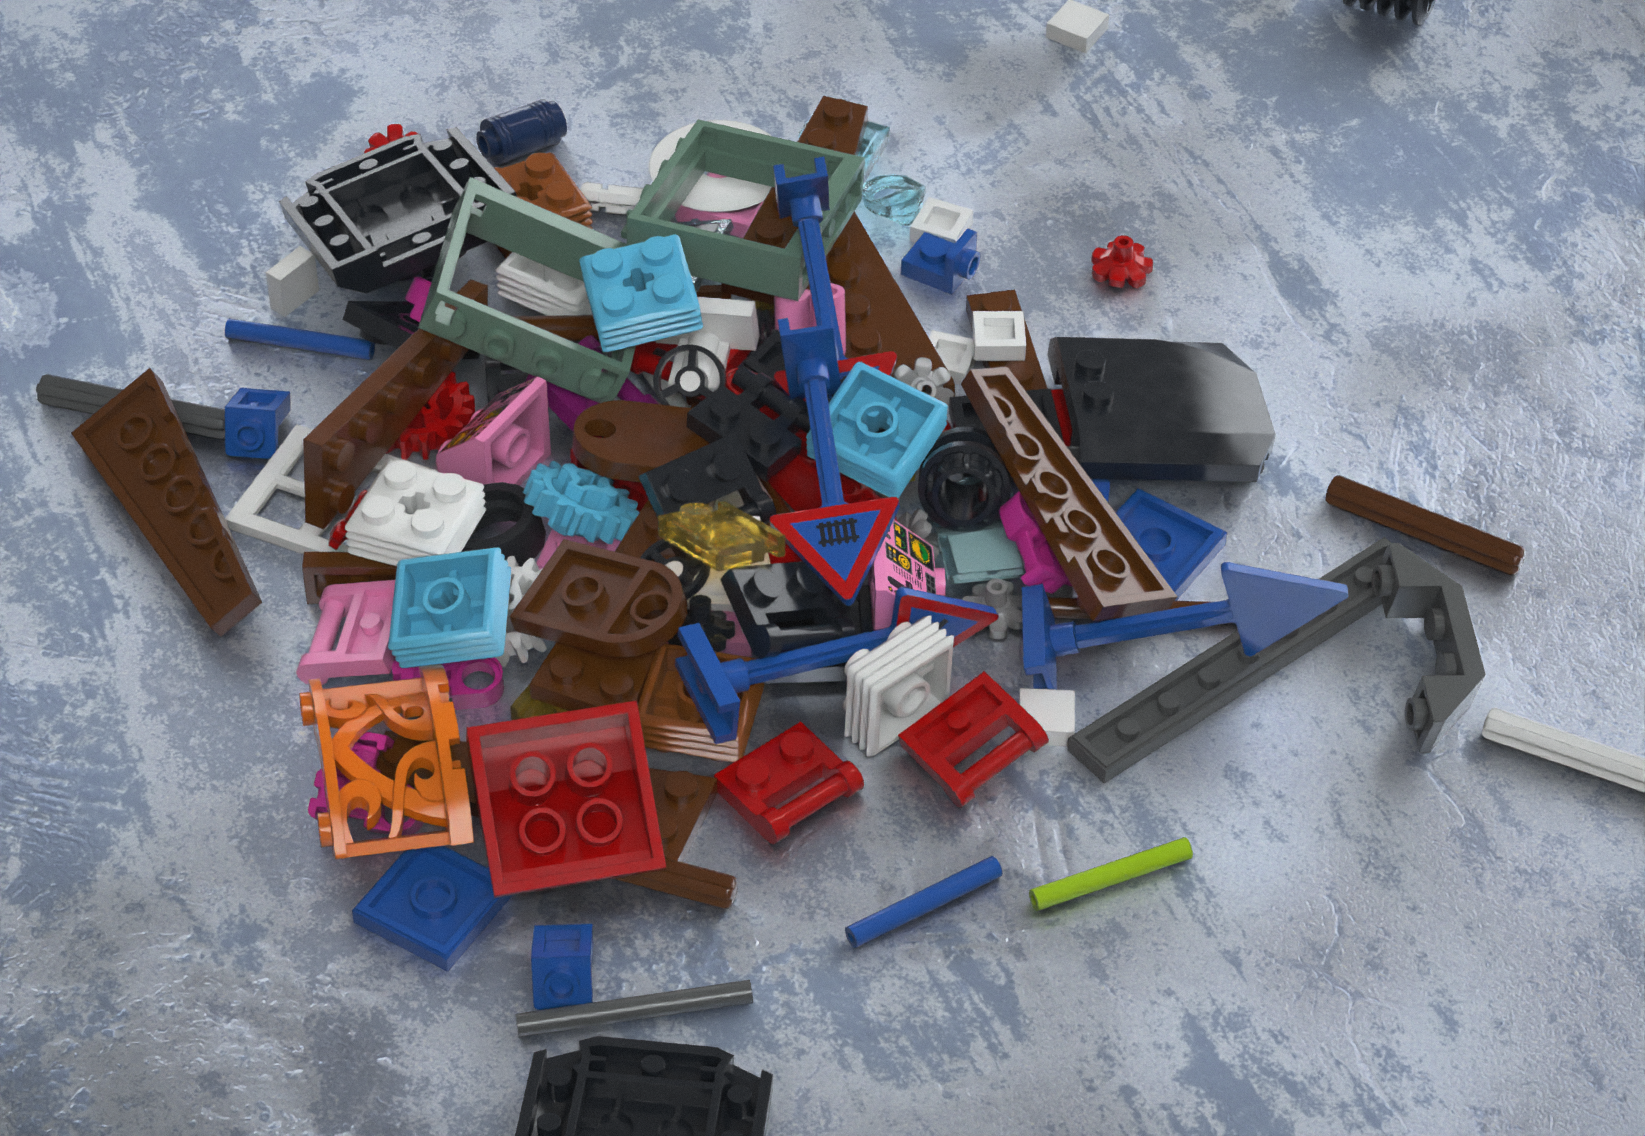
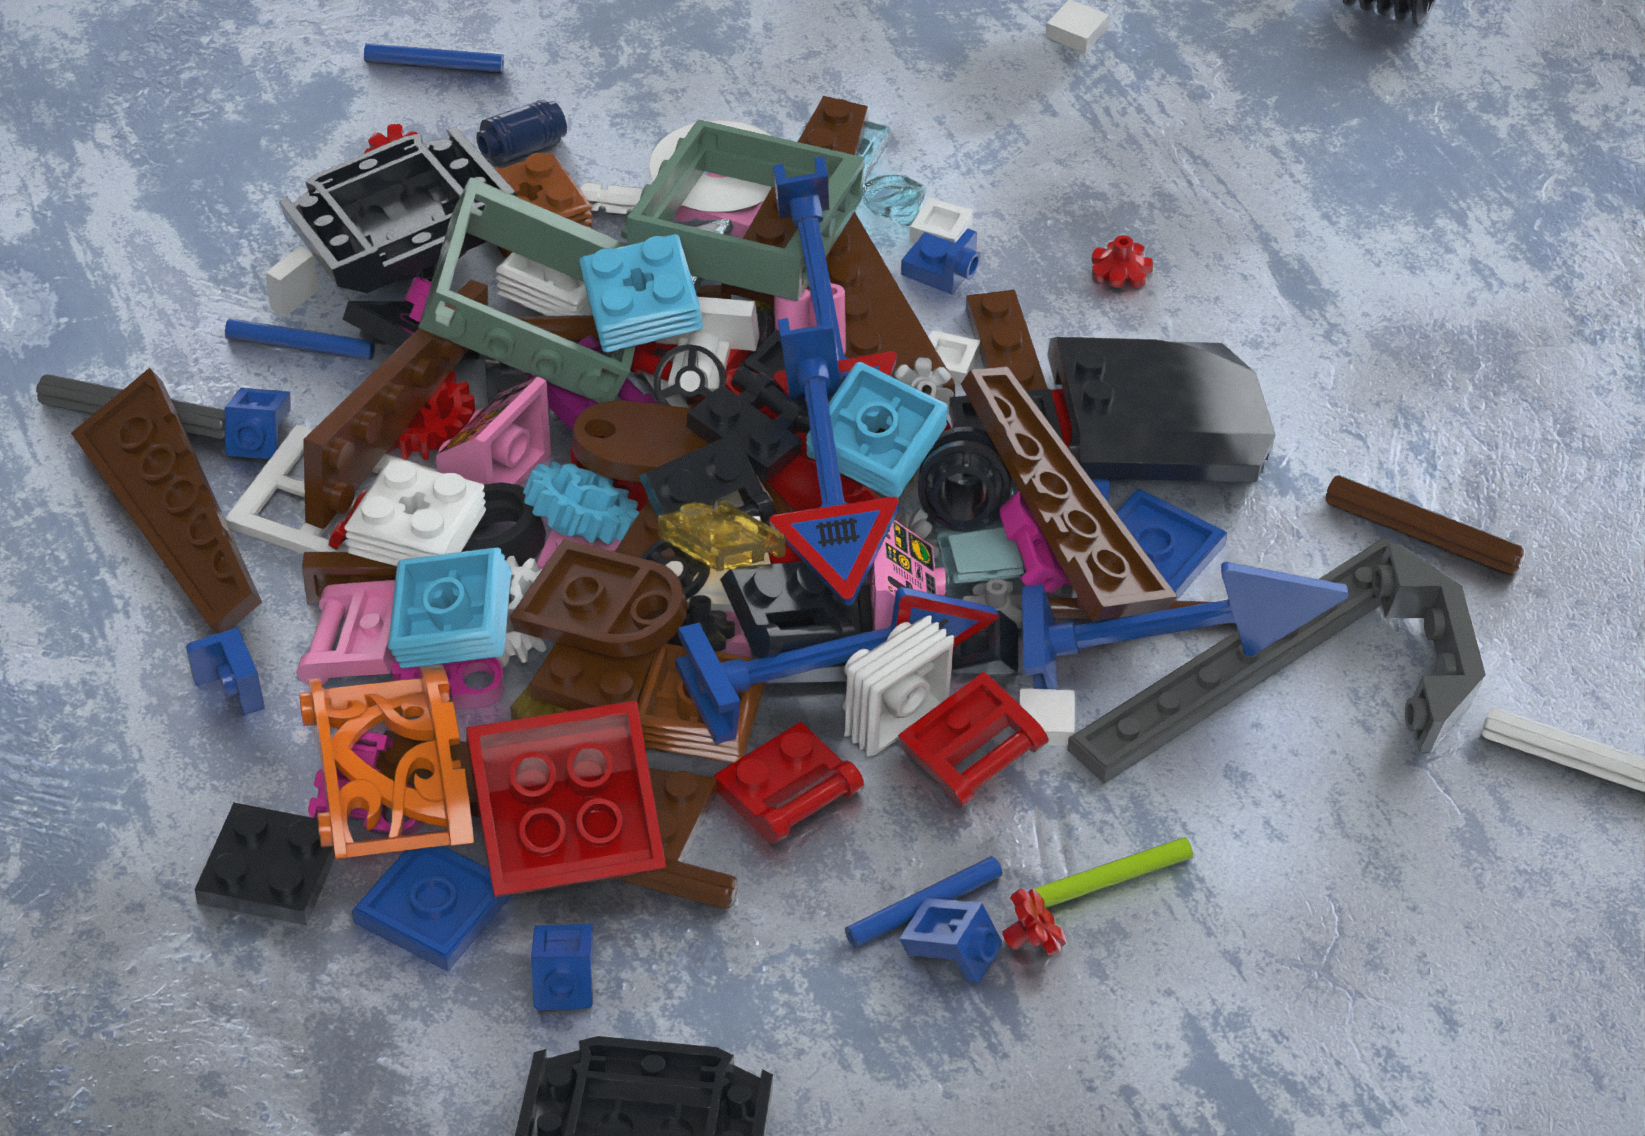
(227, 660): none -> blue bracket
(266, 865): none -> black plate
(434, 57): none -> blue piece
(634, 1008): dark grey bar -> none
(954, 932): none -> blue bracket
(989, 650): none -> black slope
(999, 336): white tile -> none
(1033, 924): none -> red plant

